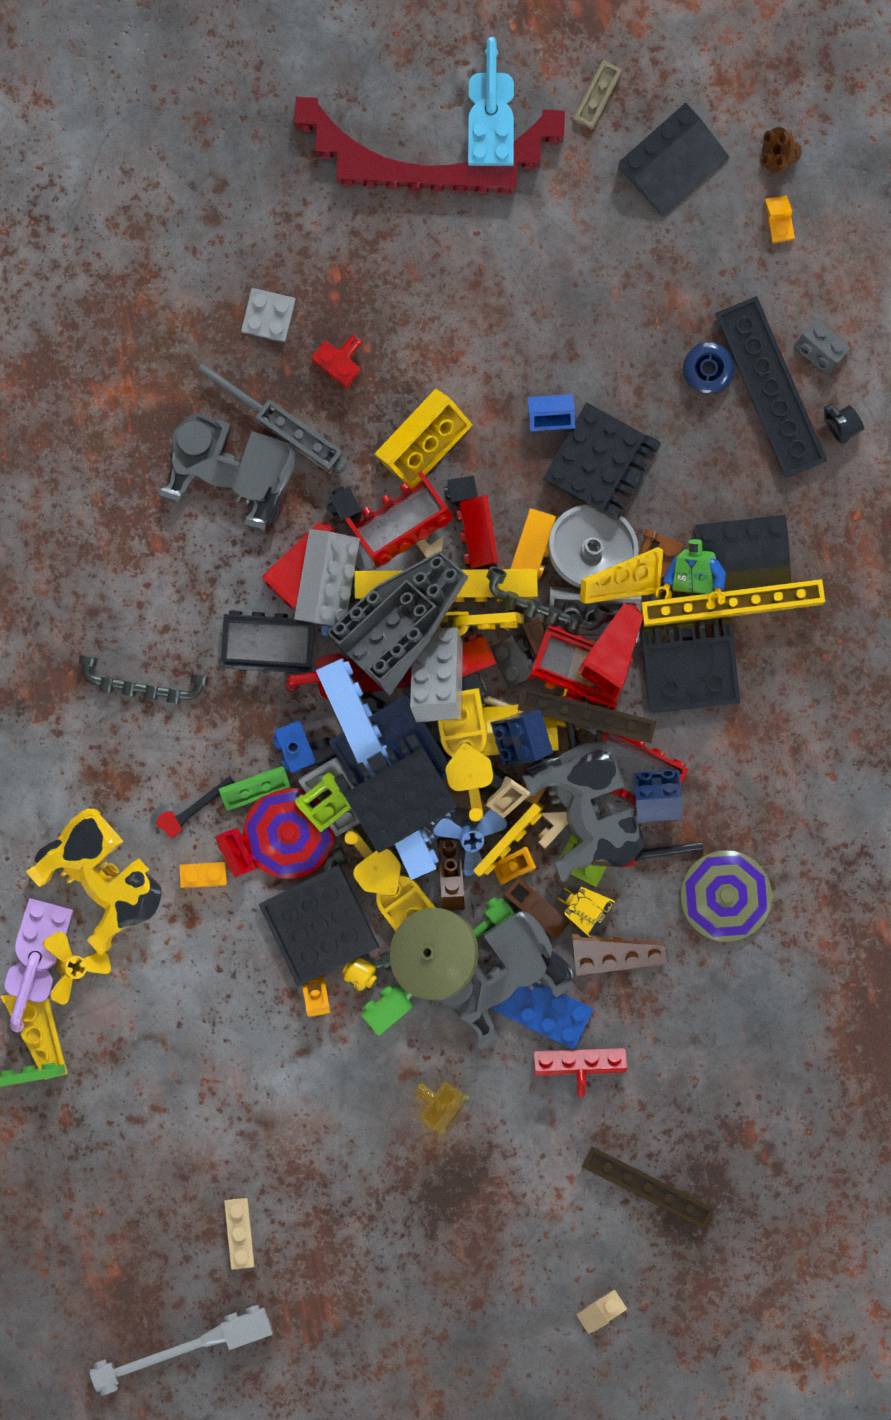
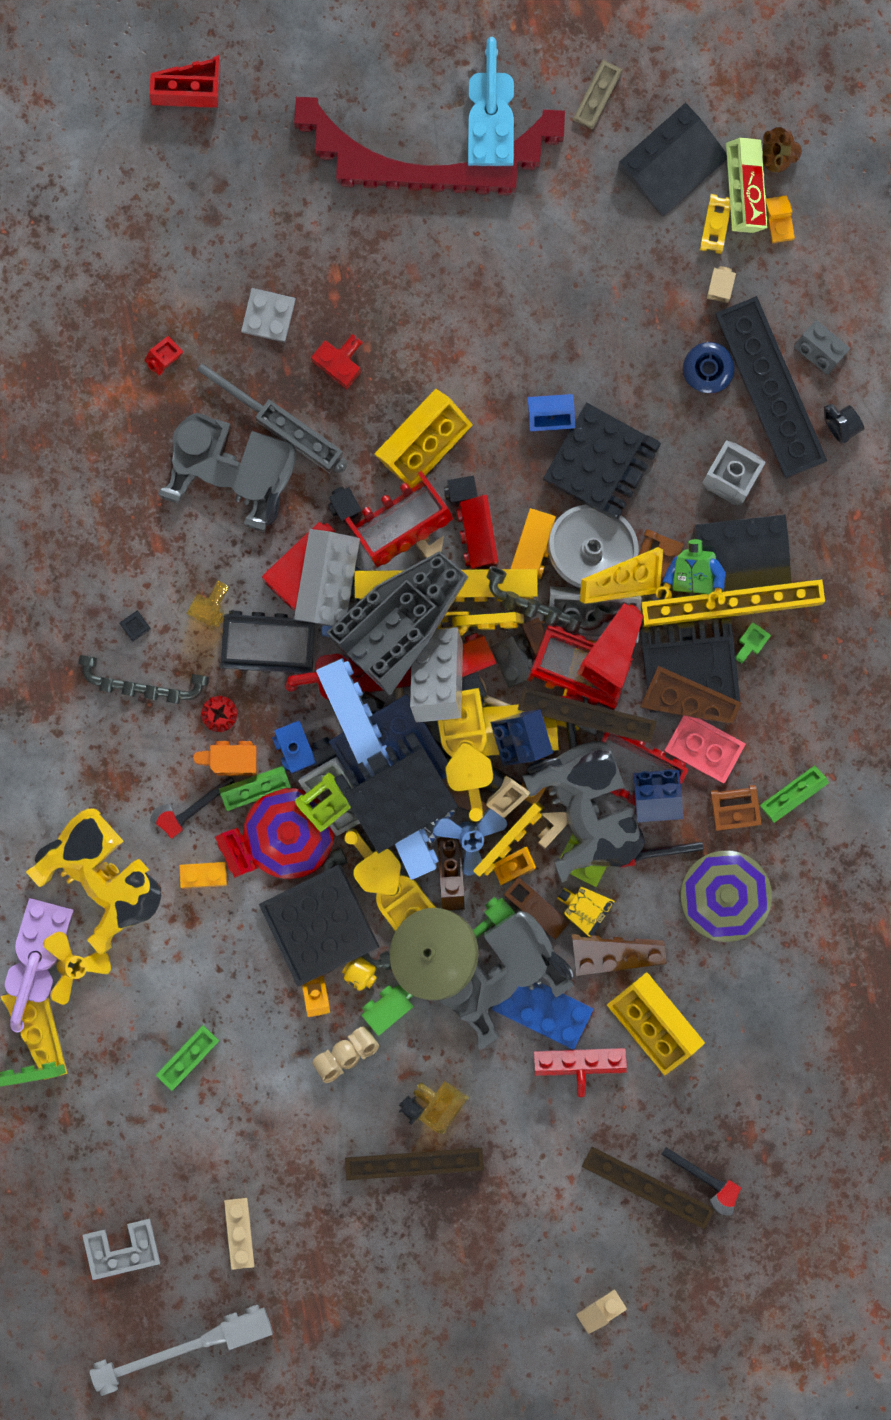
(109, 1263): none -> light grey plate
(135, 626): none -> black tile
(163, 355): none -> red bracket
(187, 85): none -> red wedge
(187, 1058): none -> bright green plate
(208, 610): none -> clear yellow brick
(229, 711): none -> red gear
(230, 759): none -> orange hinge
(345, 1054): none -> tan piece
(411, 1109): none -> black brick
(414, 1164): none -> dark brown plate
(655, 1024): none -> yellow slope
(684, 697): none -> reddish brown wing
(705, 748): none -> coral plate
(715, 224): none -> yellow plate
(721, 284): none -> tan brick
(727, 1191): none -> piece
(733, 473): none -> light grey slope
(737, 815): none -> dark orange plate
(746, 185): none -> yellowish green brick
(753, 641): none -> bright green plate
(794, 794): none -> bright green plate

